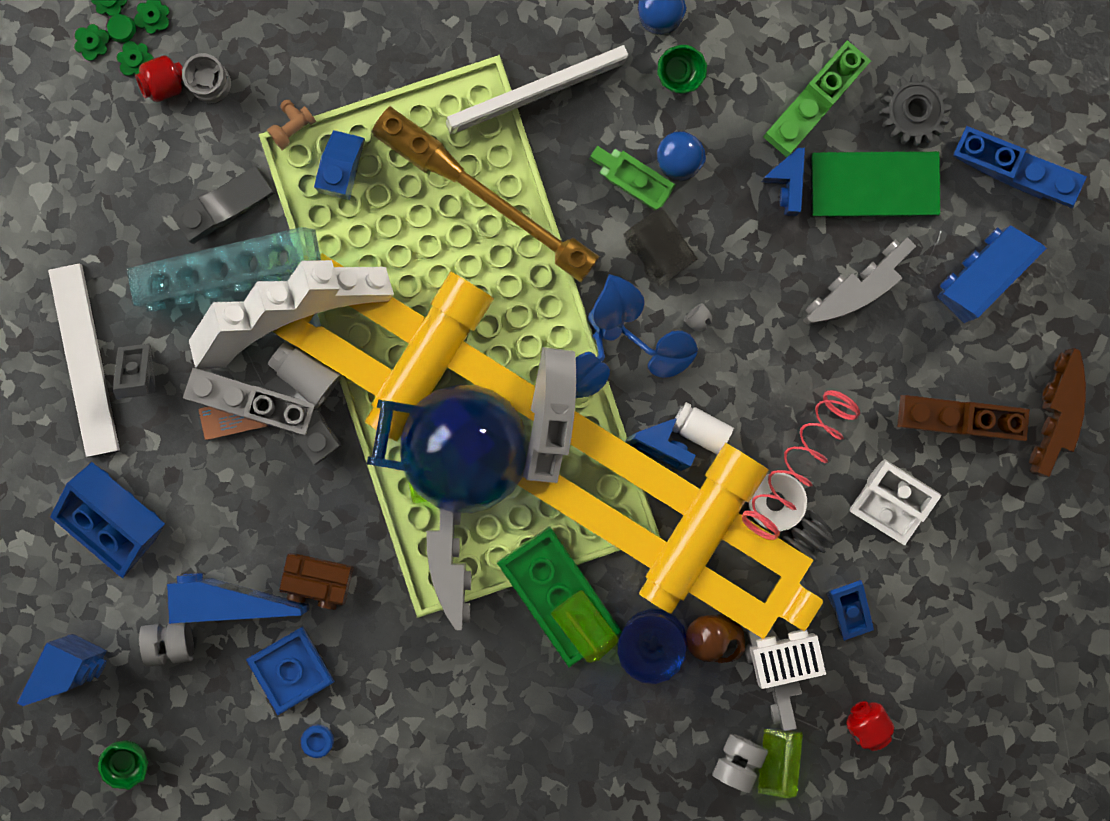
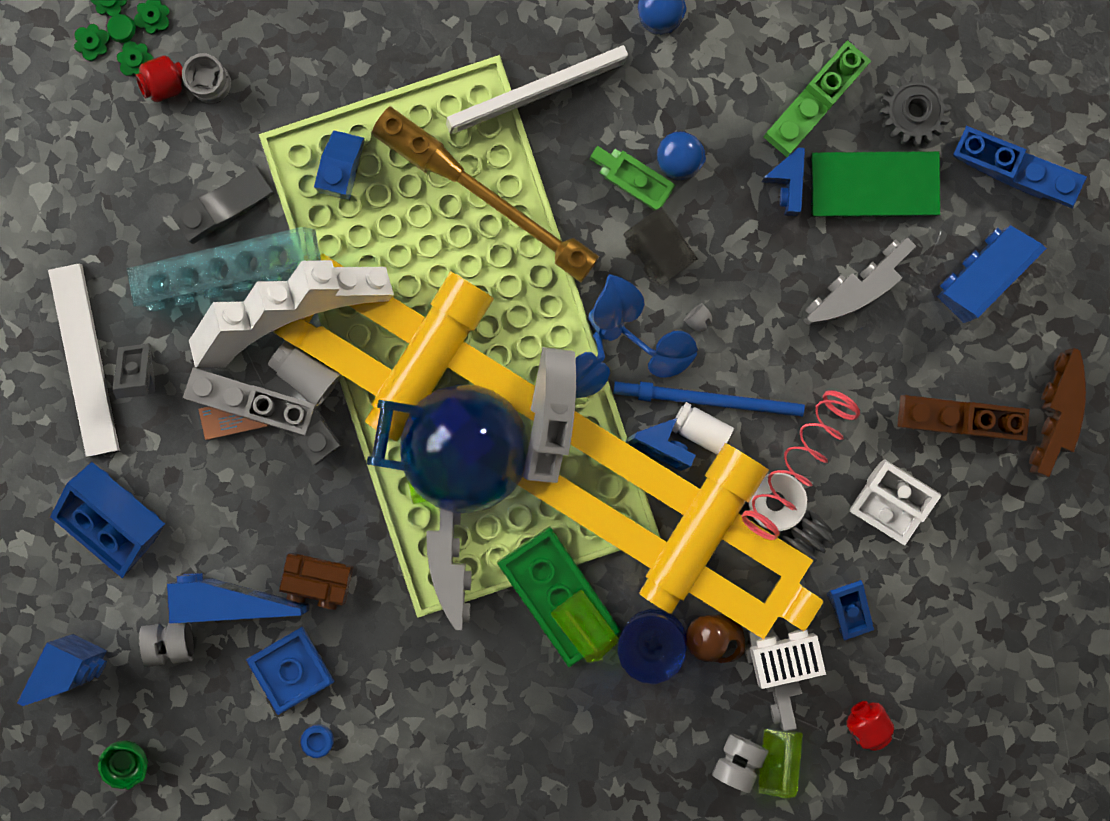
(298, 120): medium nougat piece -> none
(646, 391): none -> blue bar
(682, 69): green hair -> none

